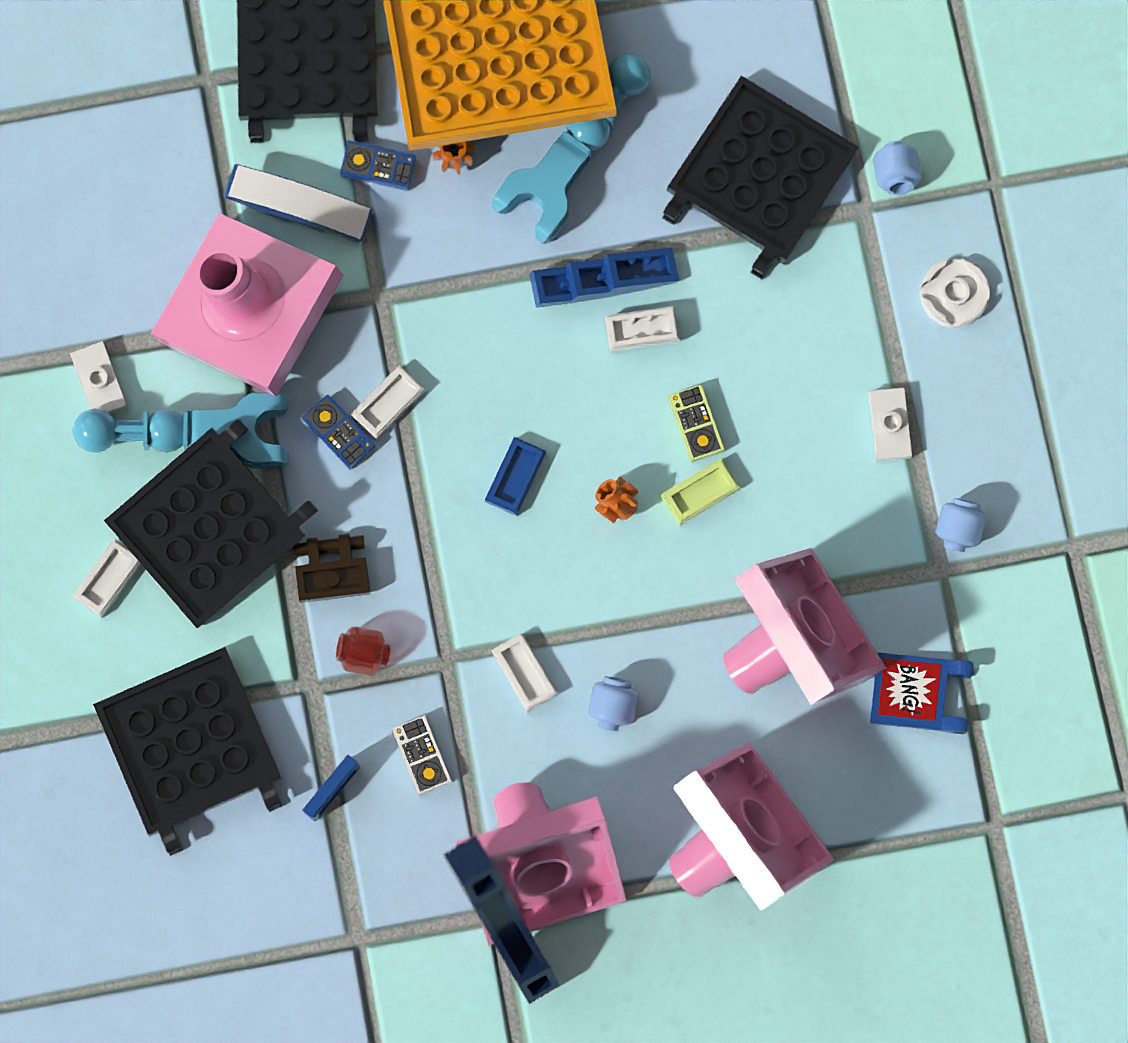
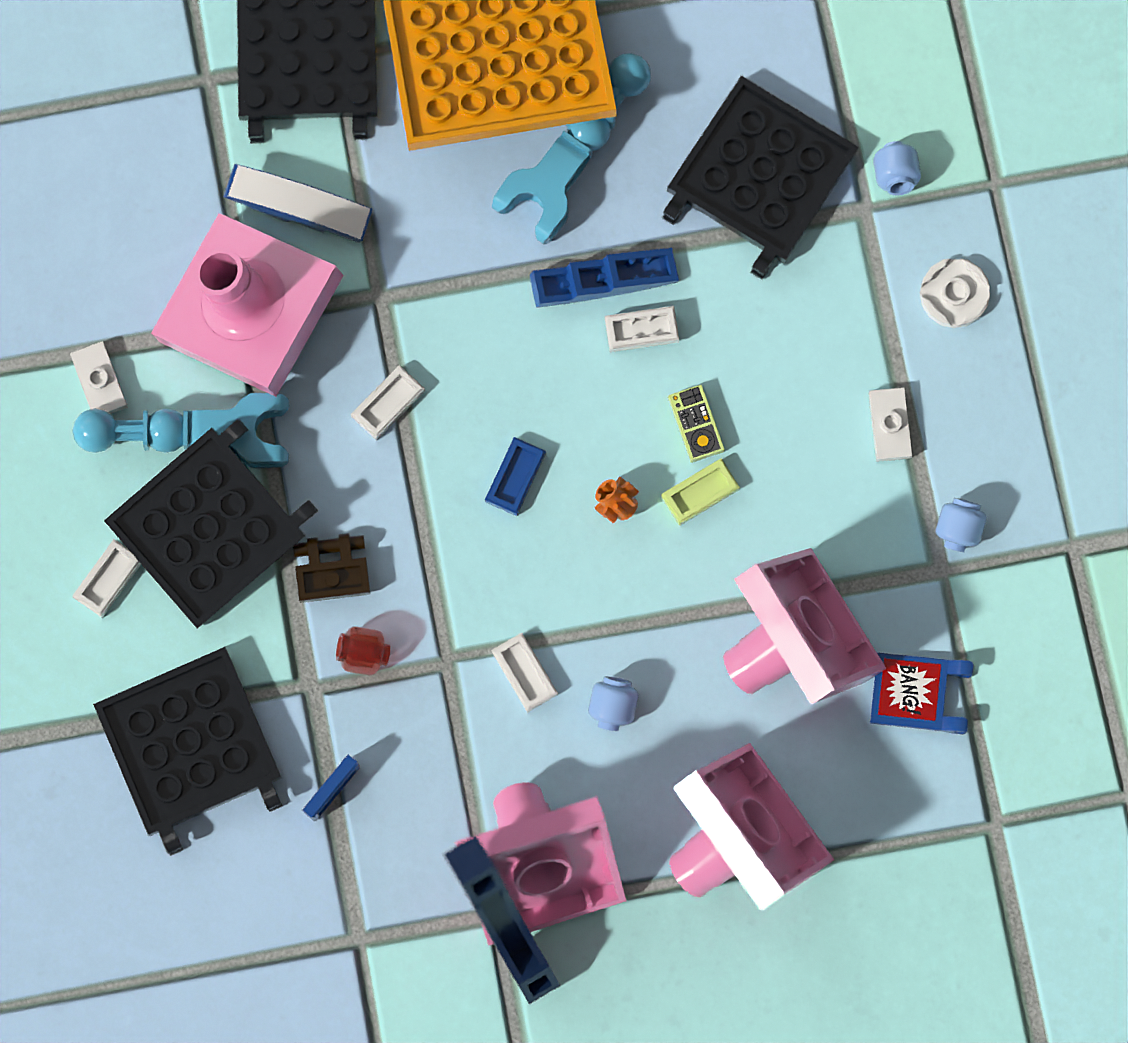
(338, 432): tile -> none
(378, 165): tile -> none
(421, 755): tile -> none
(454, 162): orange gear -> none

